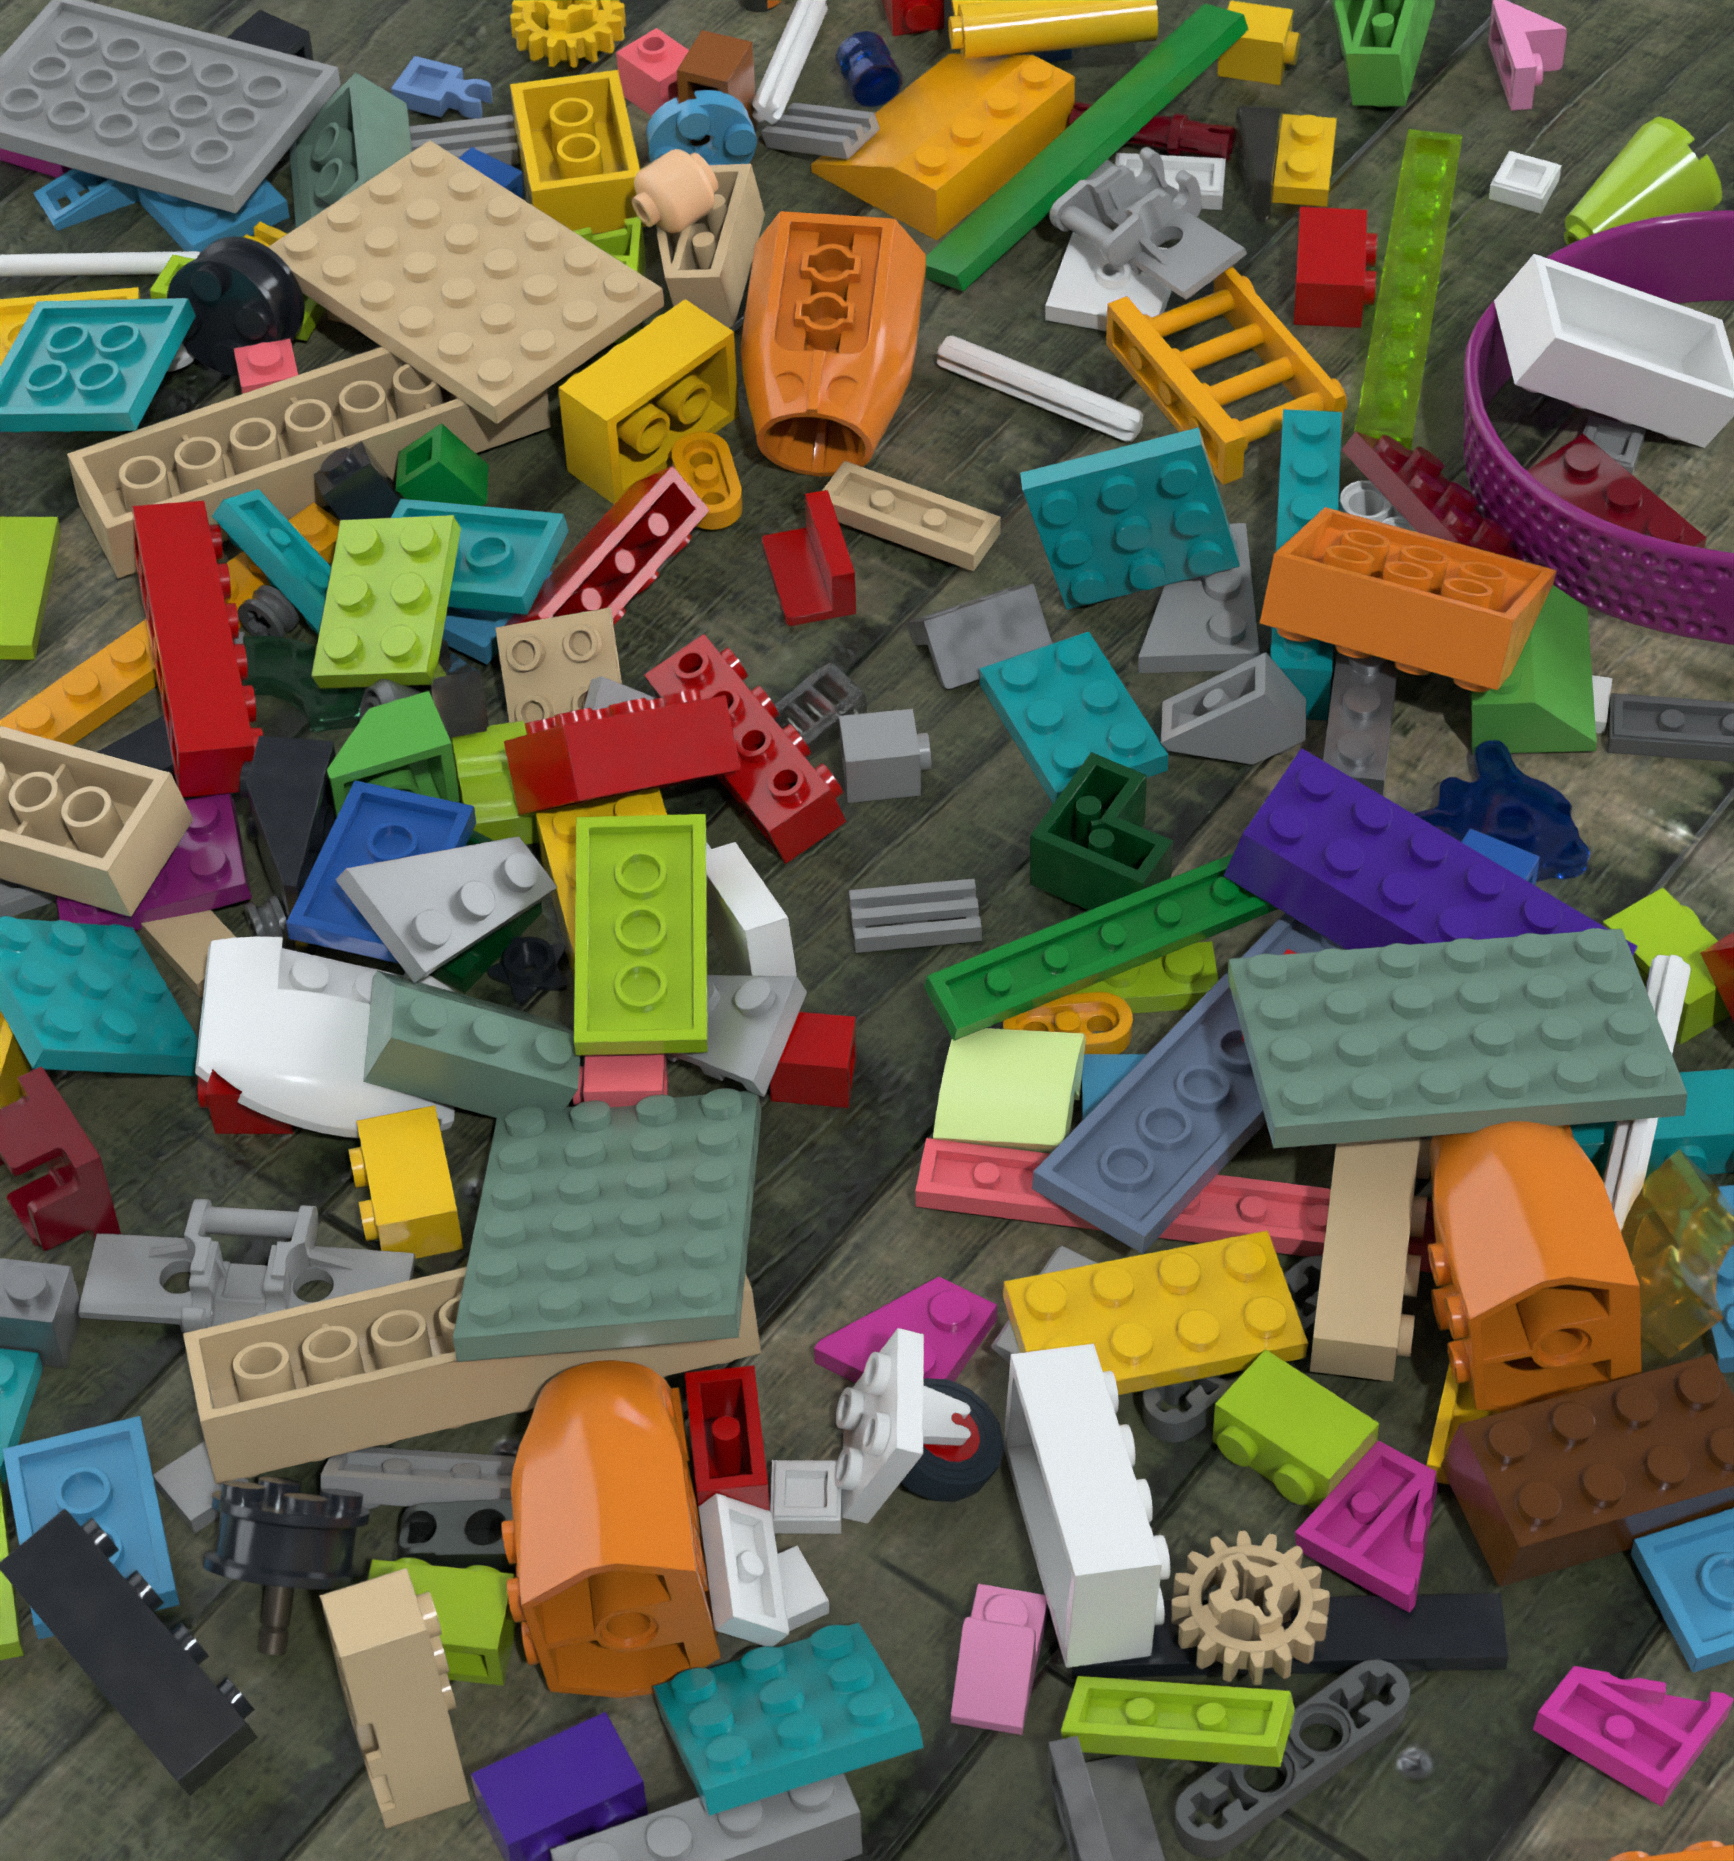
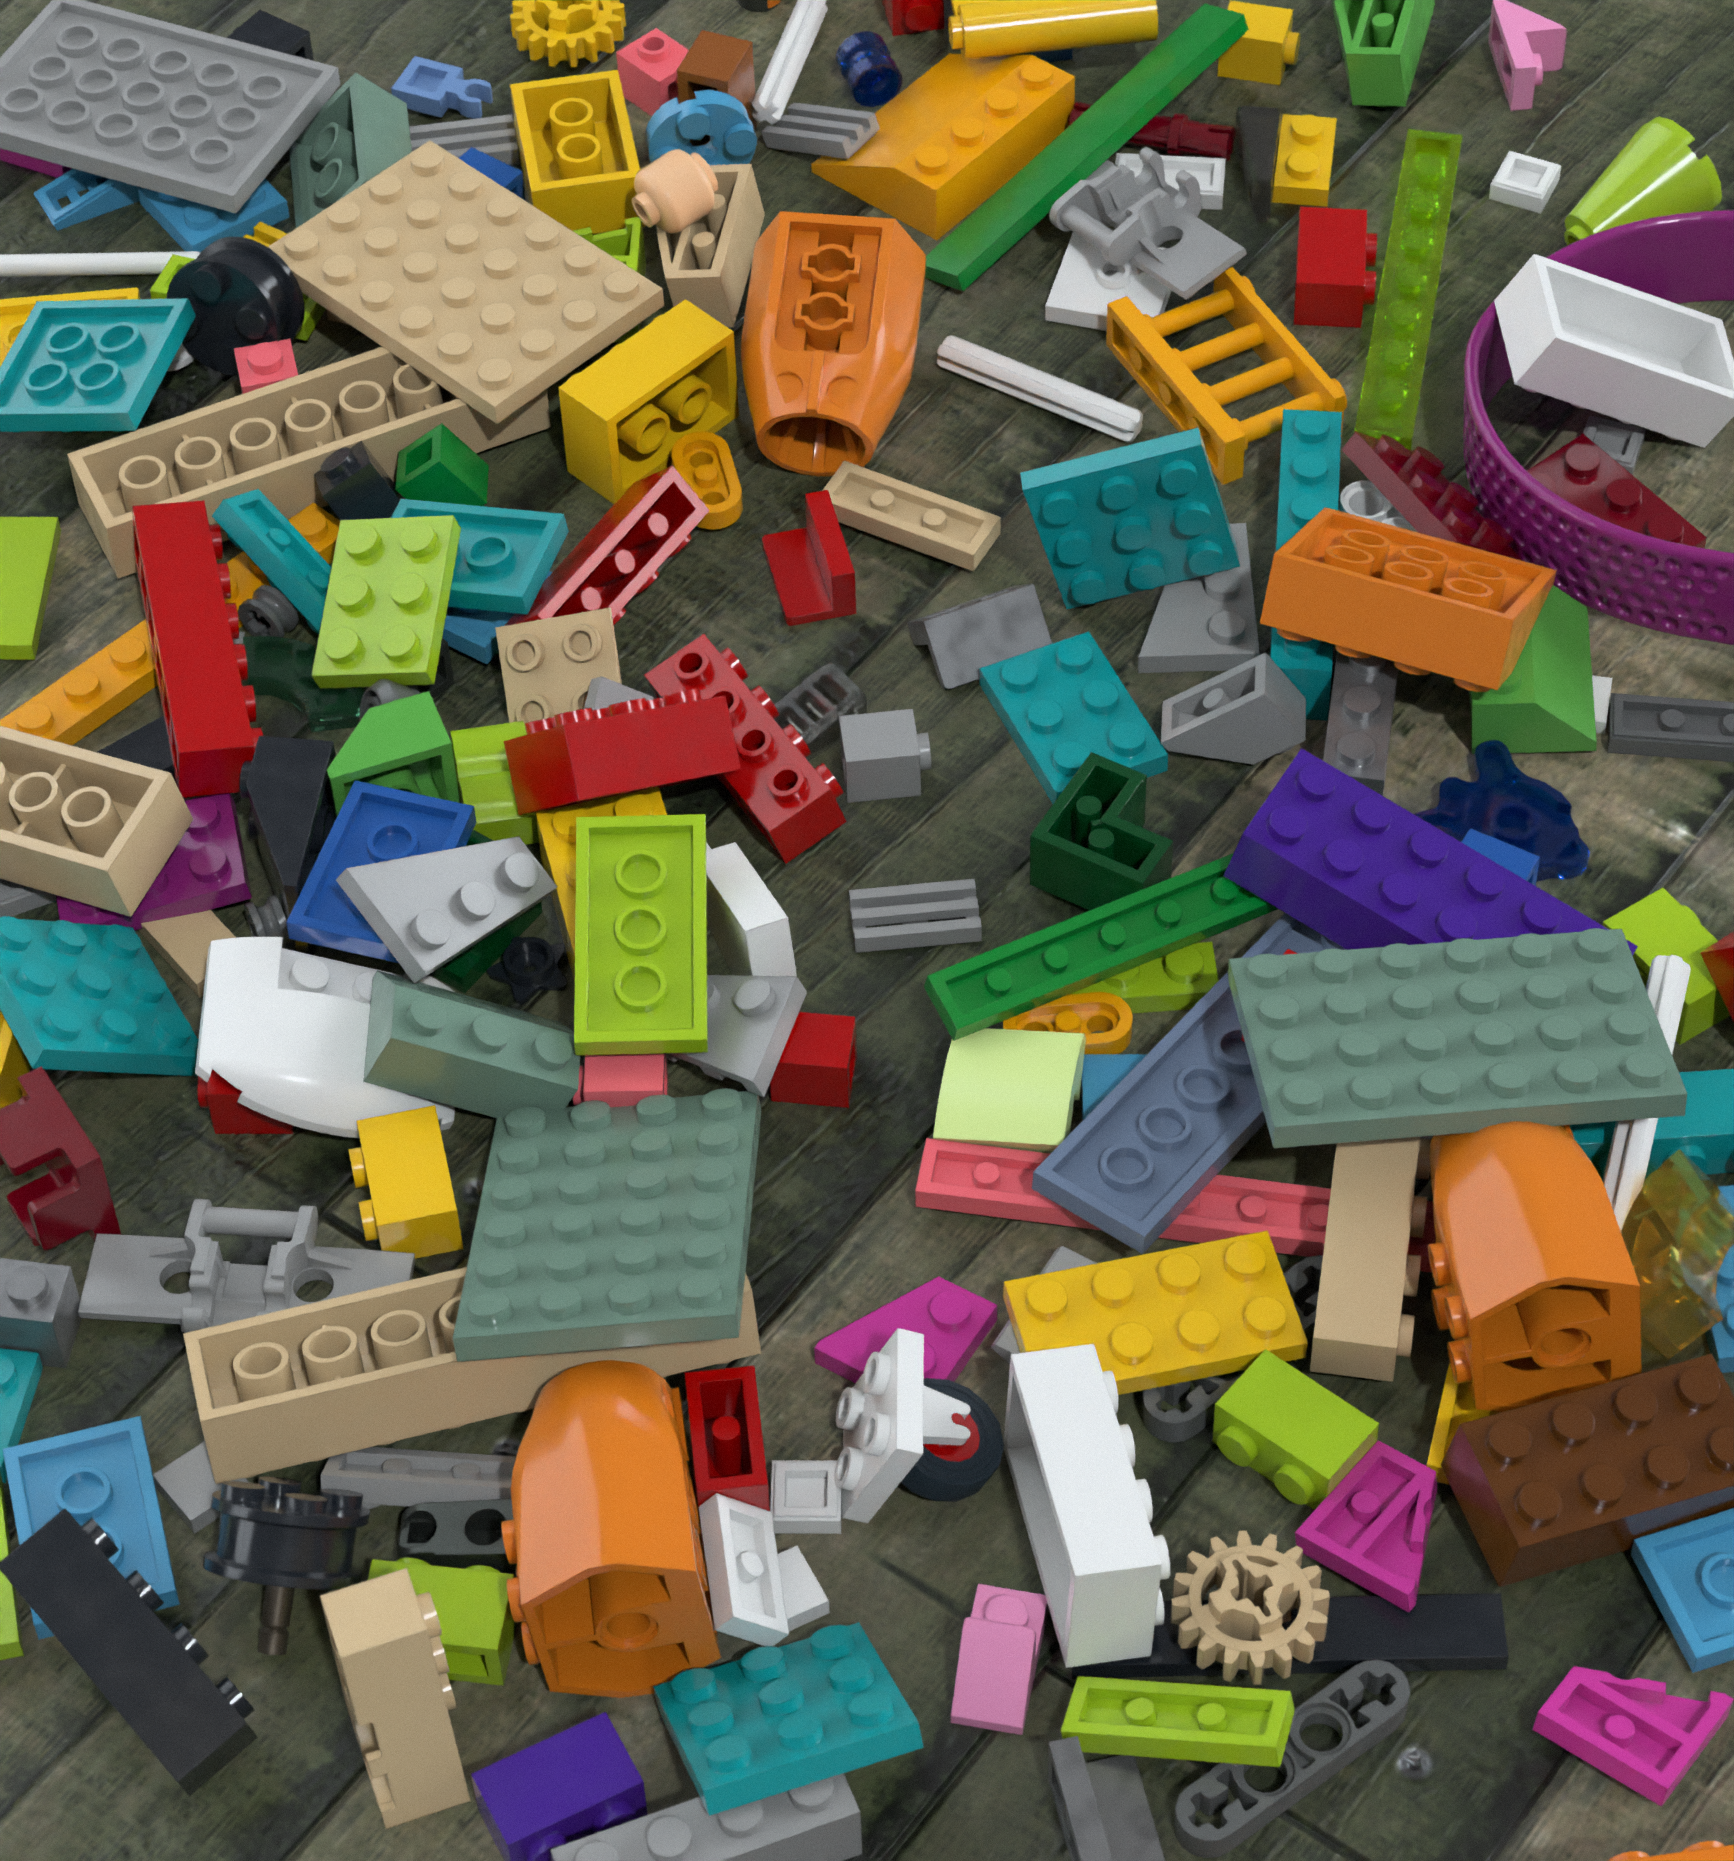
(459, 697): clear smoke slope -> none

